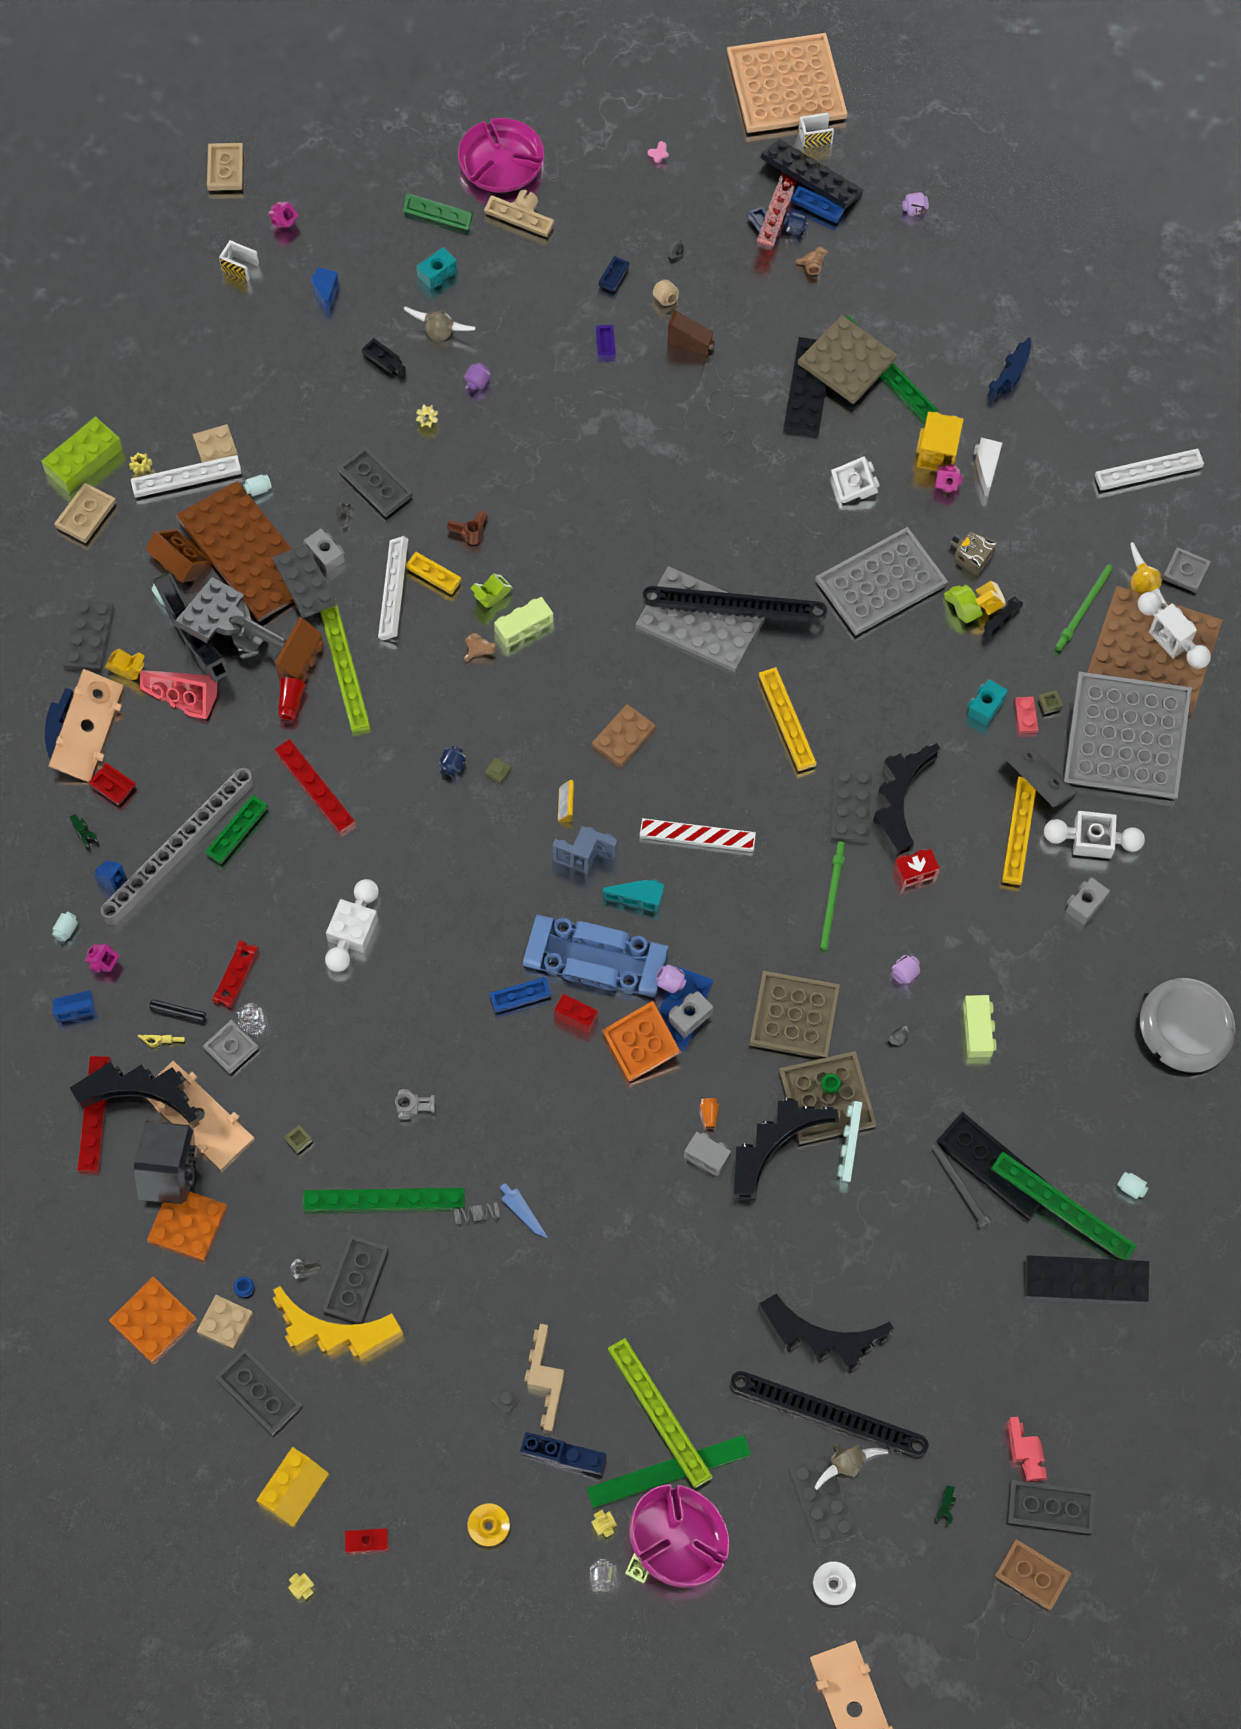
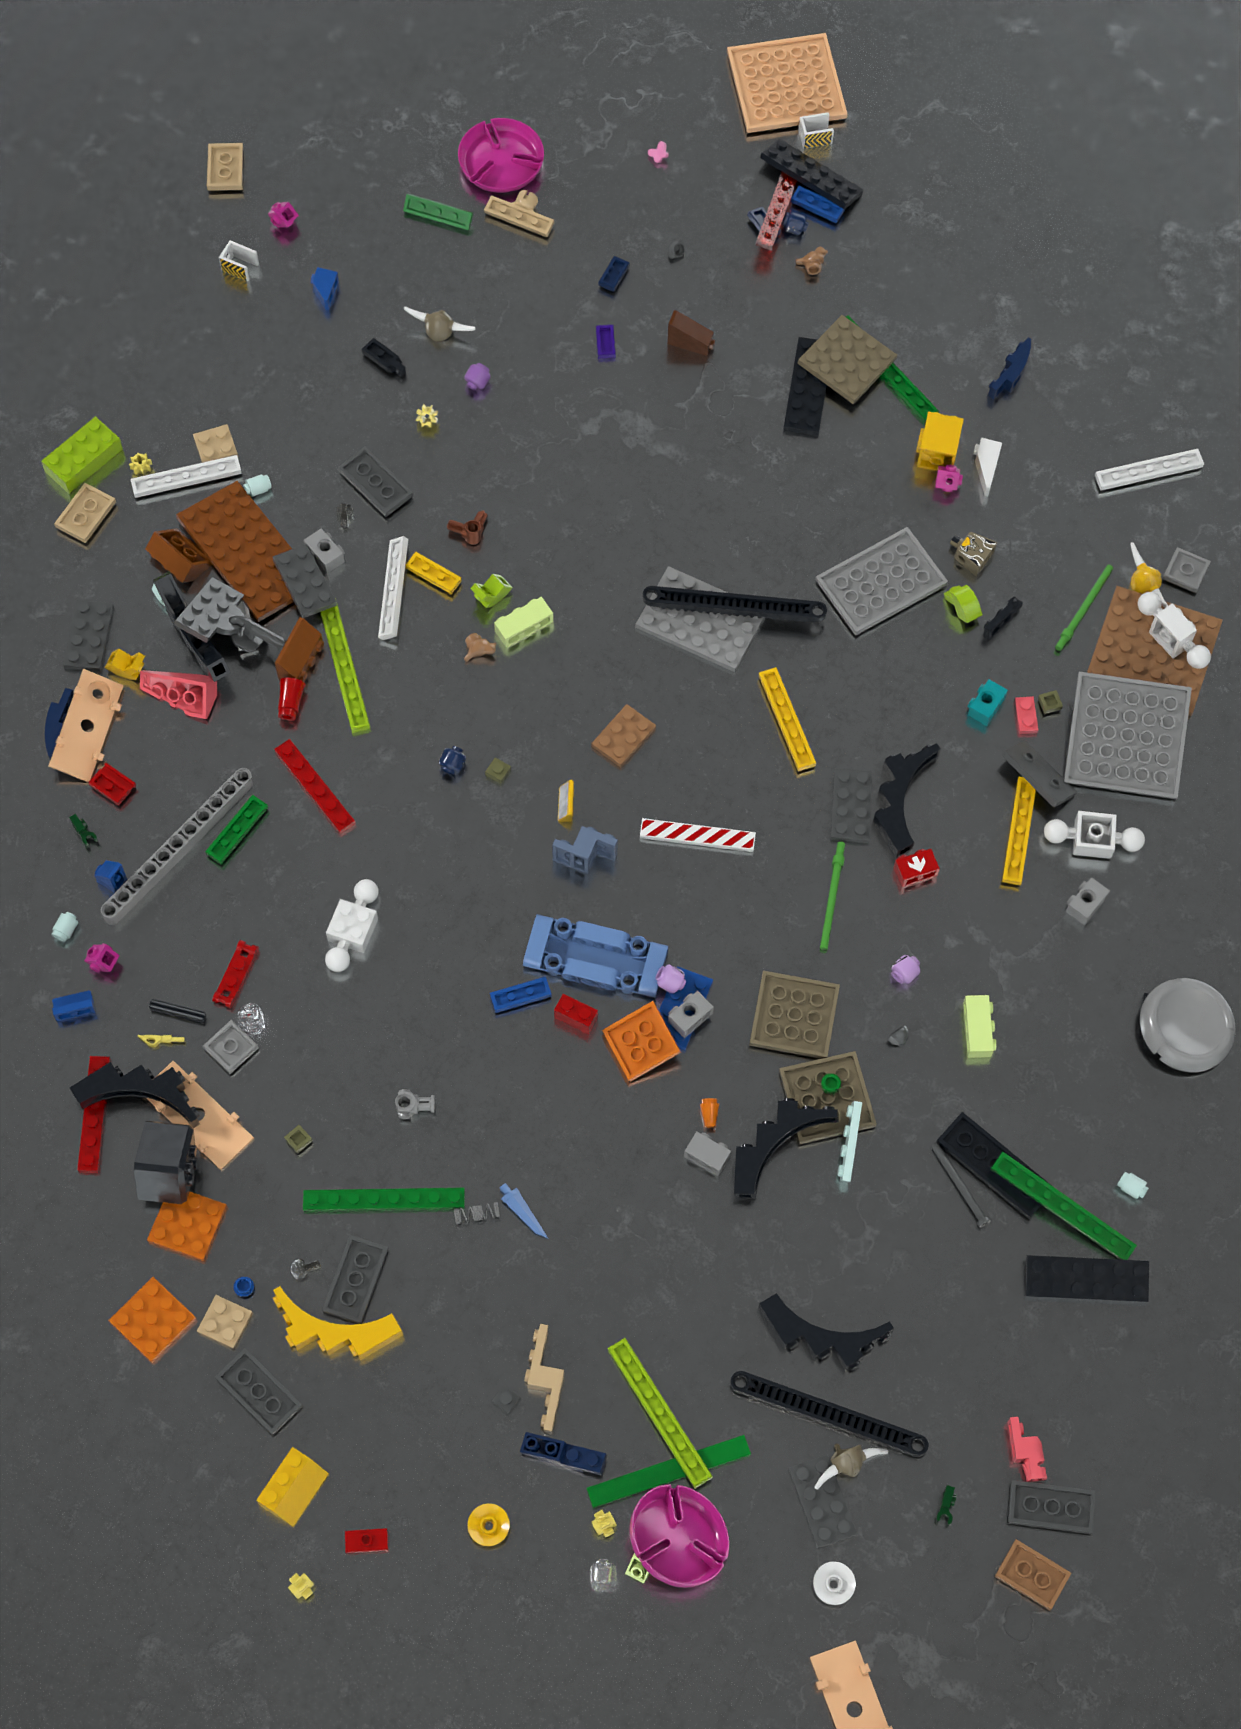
(439, 260): teal brick -> none
(640, 894): teal slope -> none
(665, 292): tan head -> none
(855, 480): white plate -> none
(915, 204): lavender head -> none
(990, 597): yellow brick -> none

